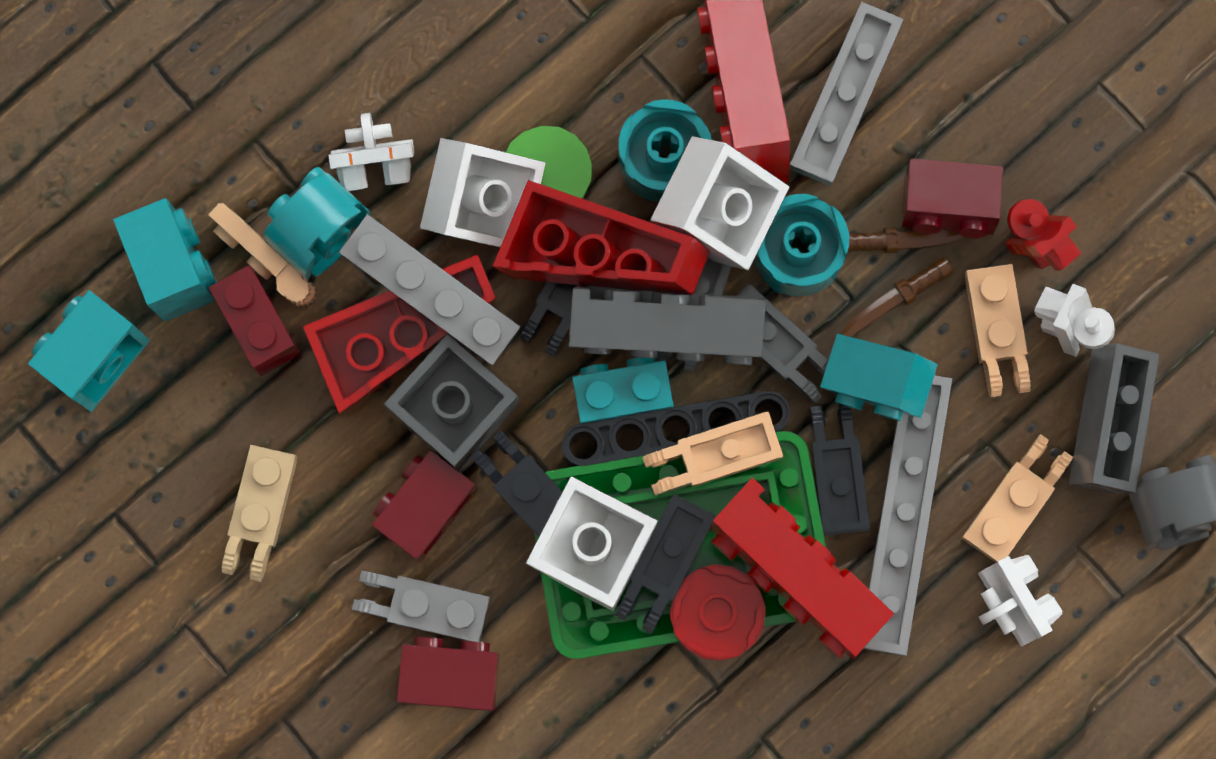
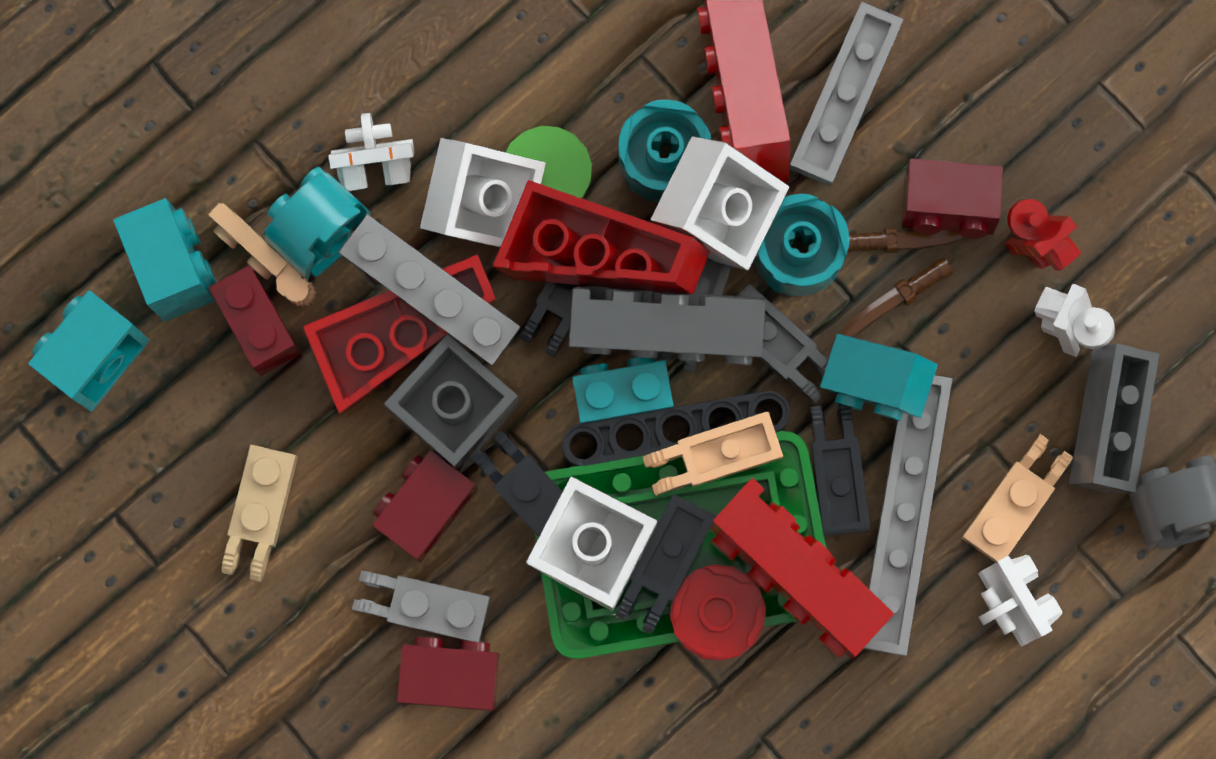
(998, 325): light nougat hinge -> none

